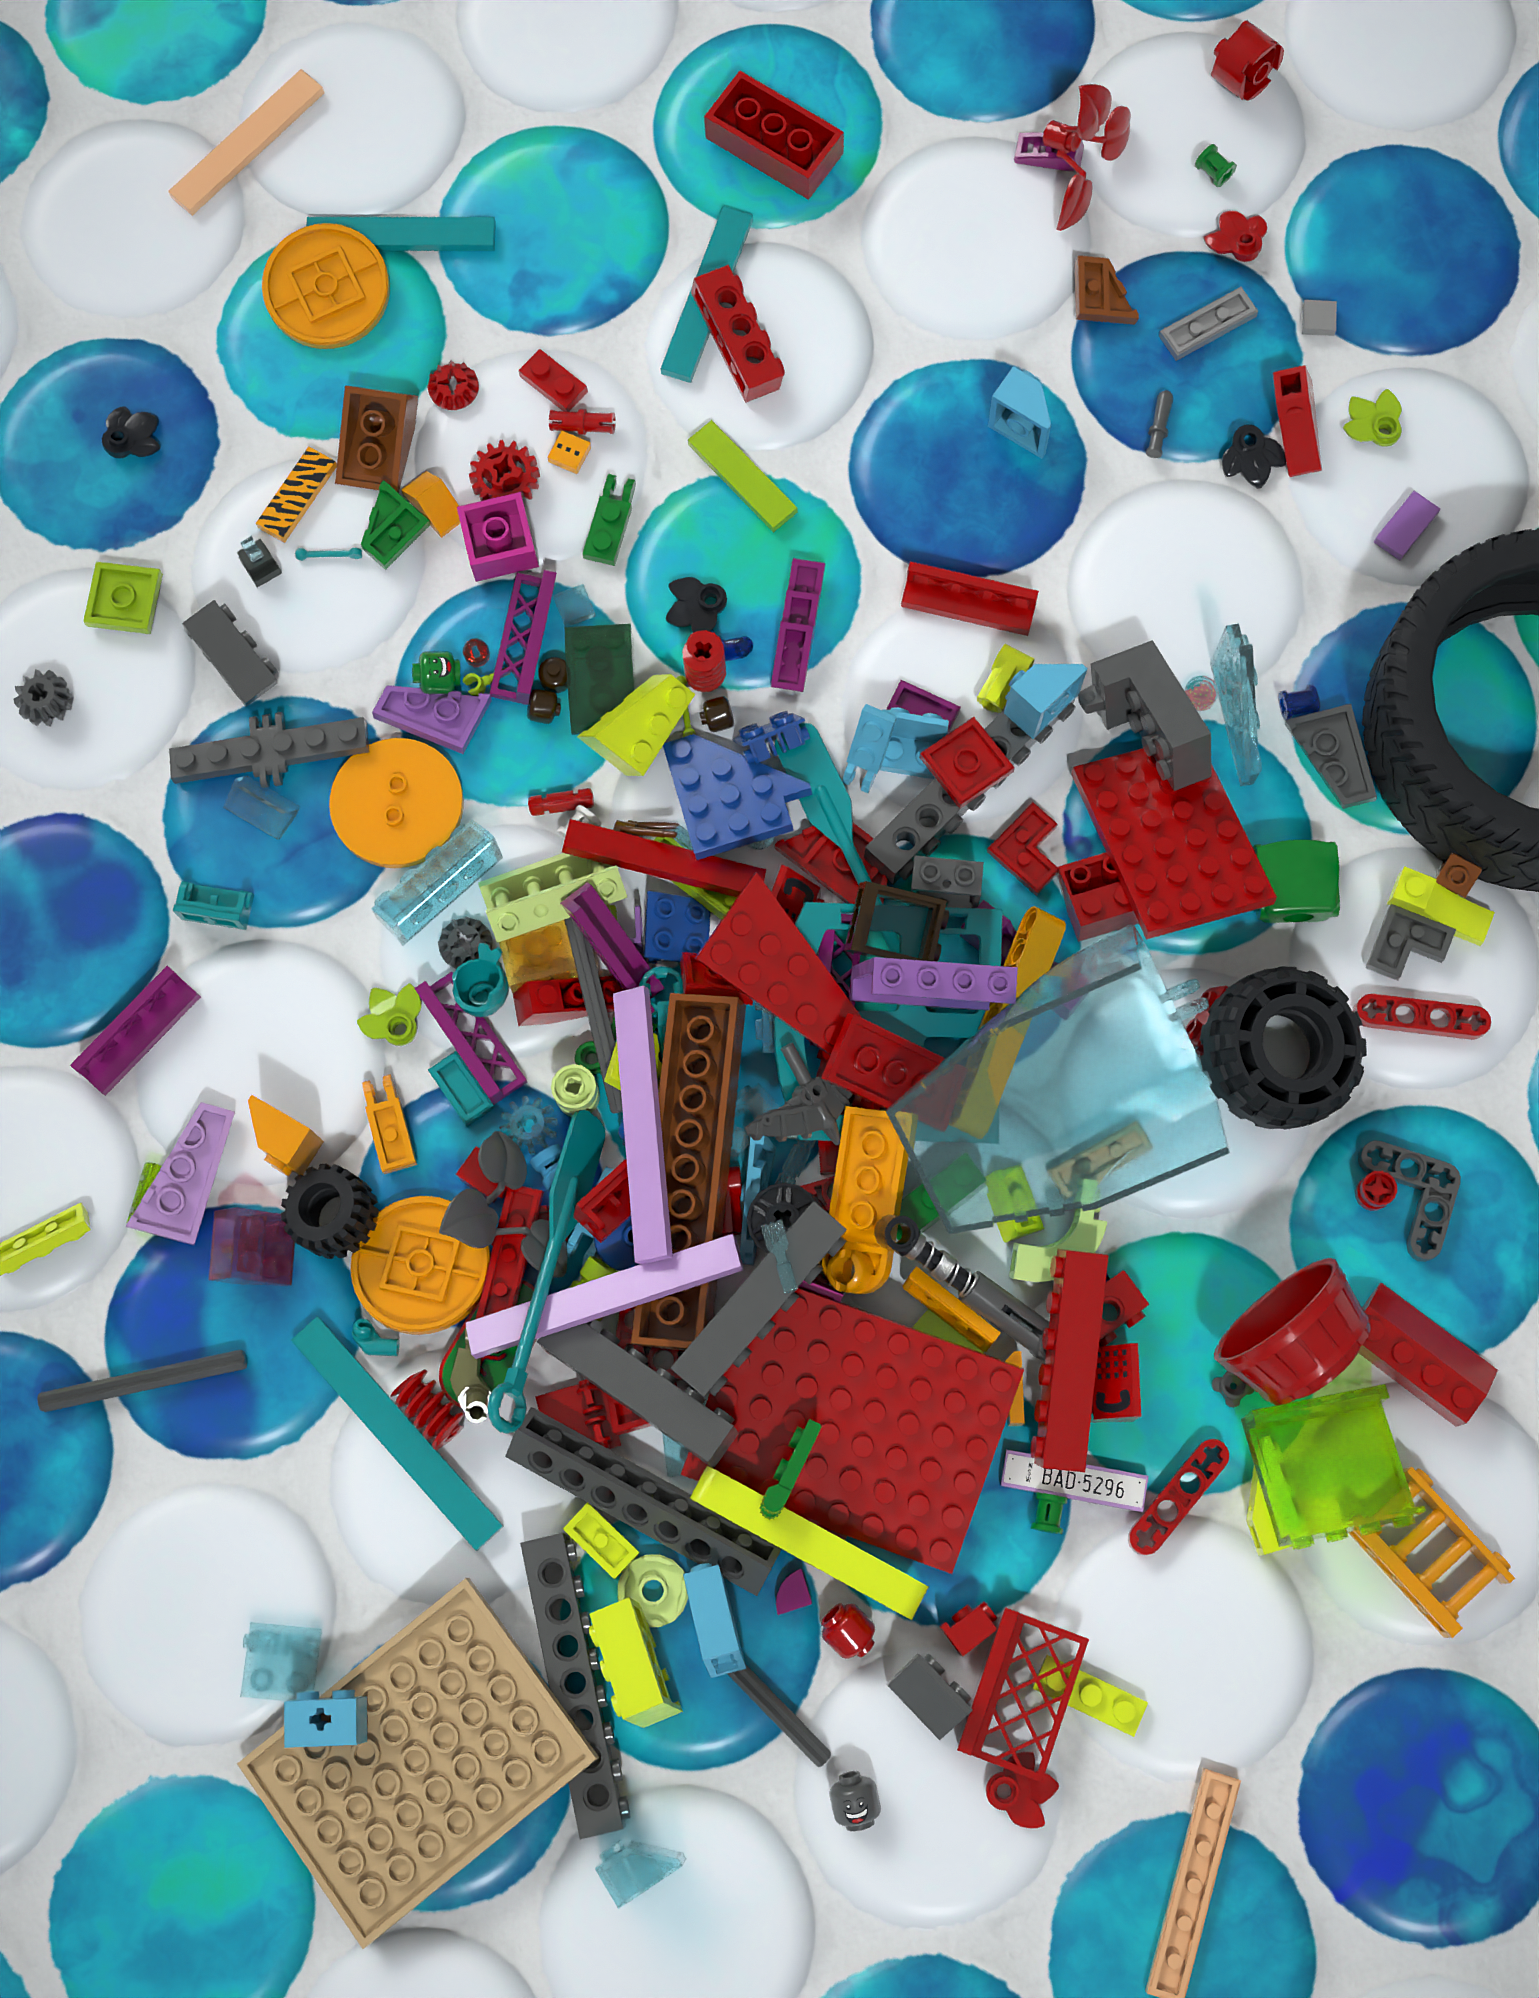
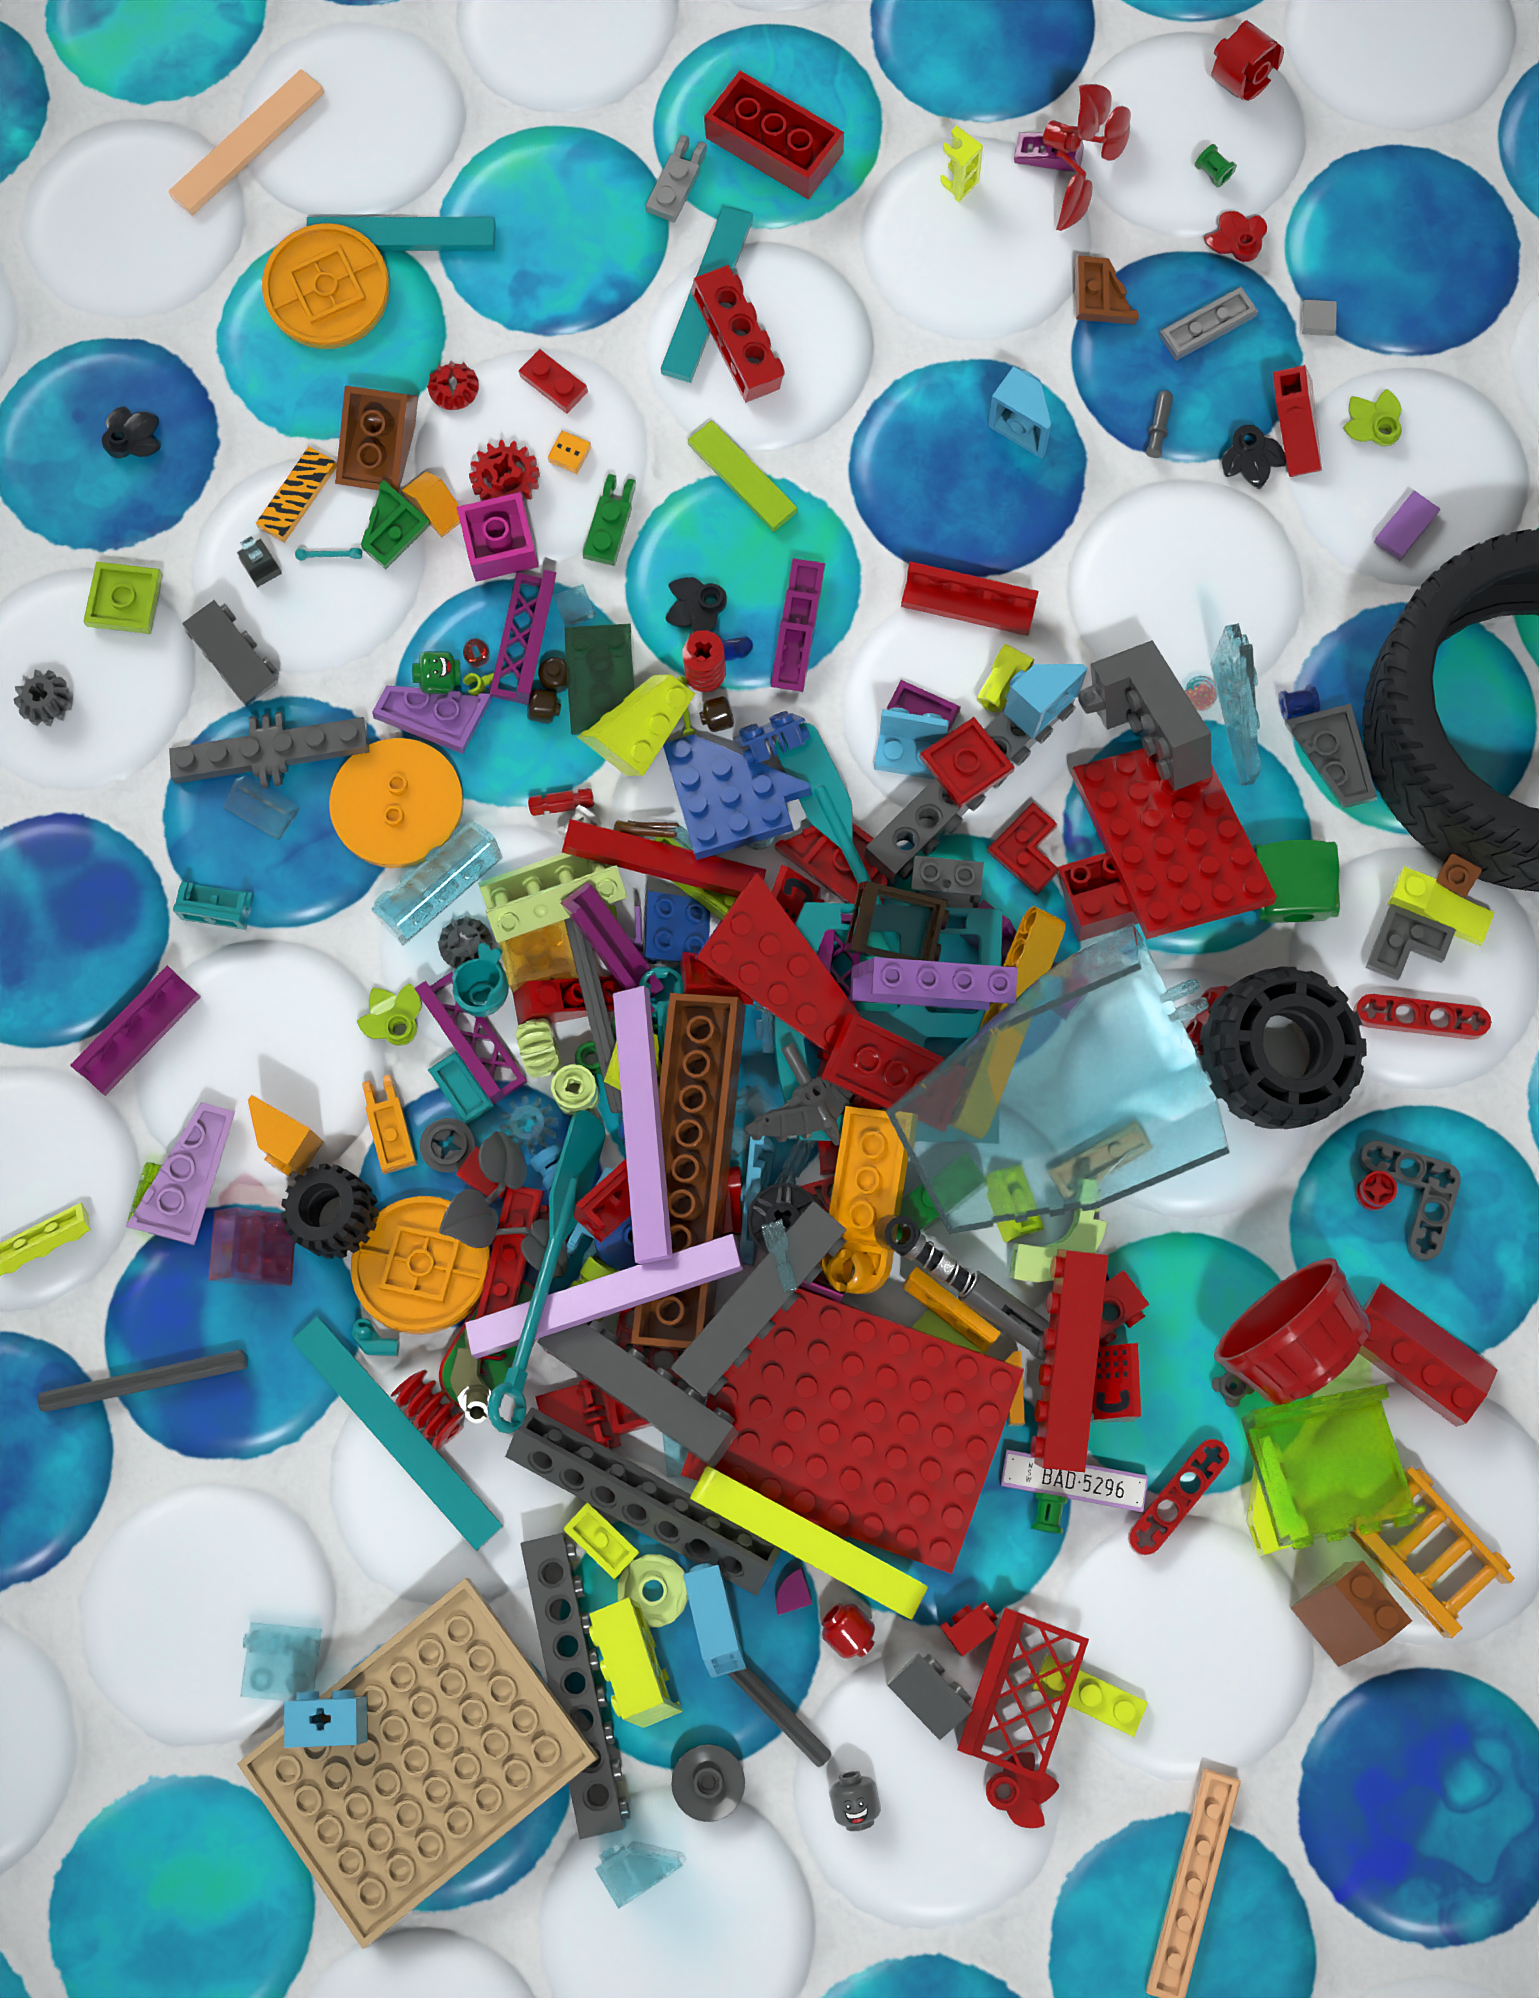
(441, 1131): none -> dark grey gear
(538, 1048): none -> yellowish green gear
(582, 421): red pin -> none
(676, 181): none -> light grey hinge
(704, 1803): none -> dark grey dish
(789, 1470): green hinge -> none
(869, 745): medium azure hinge -> none
(964, 163): none -> neon yellow hinge
(1351, 1613): none -> dark orange slope

